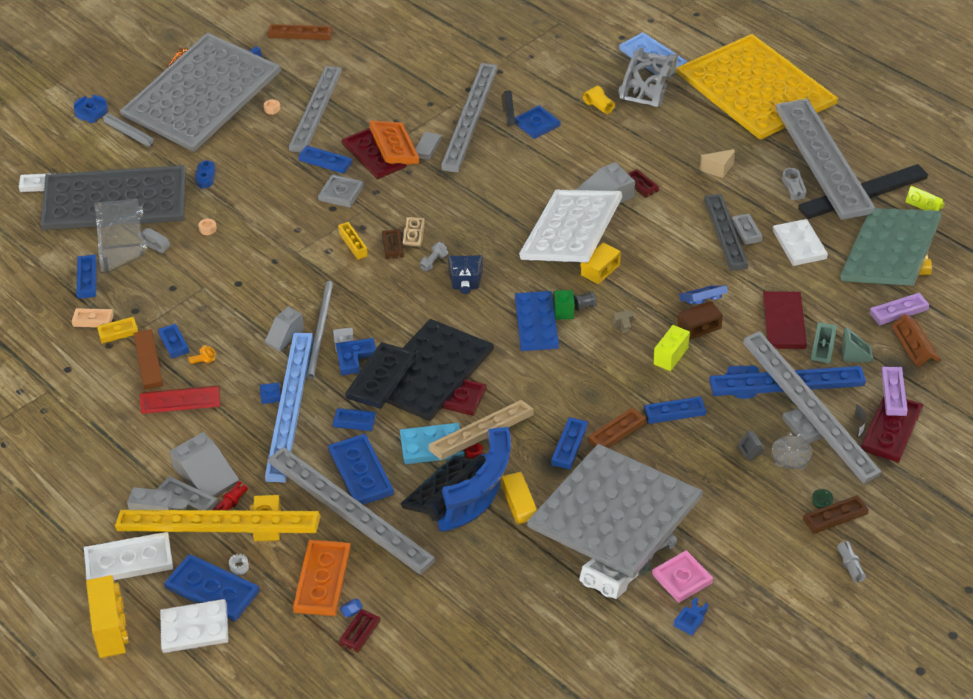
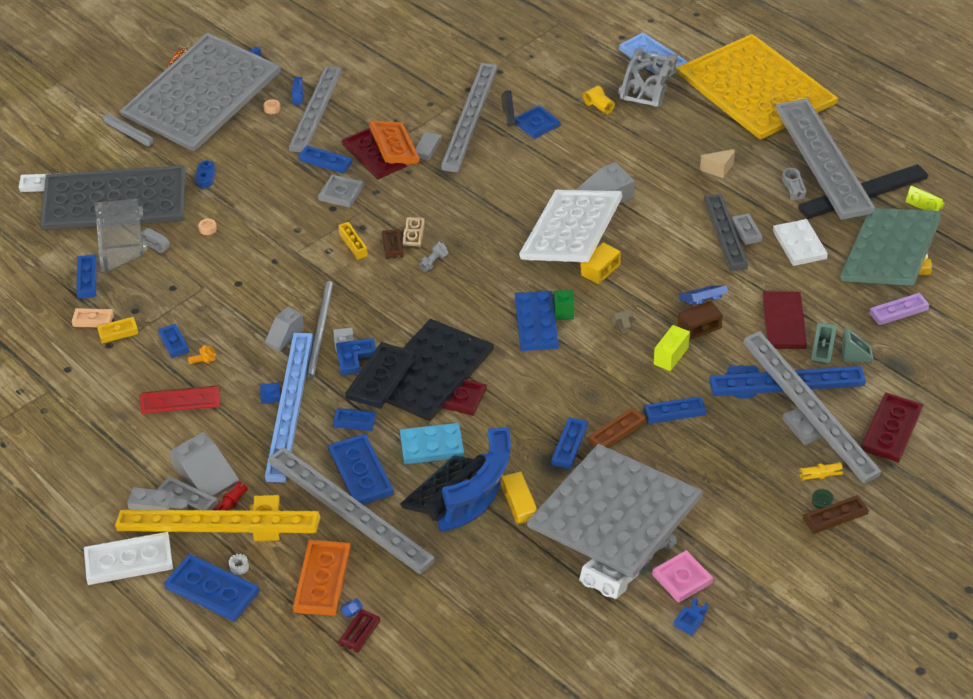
(90, 108): blue plate -> none
(107, 616): yellow brick -> none
(148, 359): dark orange tile -> none
(194, 626): white plate -> none
(297, 91): none -> blue piece
(299, 32): dark orange tile -> none
(465, 272): dark blue torso -> none
(473, 451): red plate -> none
(478, 430): tan plate -> none
(585, 300): dark grey bush -> none
(640, 187): dark red tile -> none
(750, 445): dark grey tile -> none
(792, 452): clear plate -> none
(821, 471): none -> yellow pin
(851, 561): light grey pin -> none
(862, 415): dark grey sticker -> none
(894, 391): lavender plate -> none
(915, 340): dark orange panel -> none

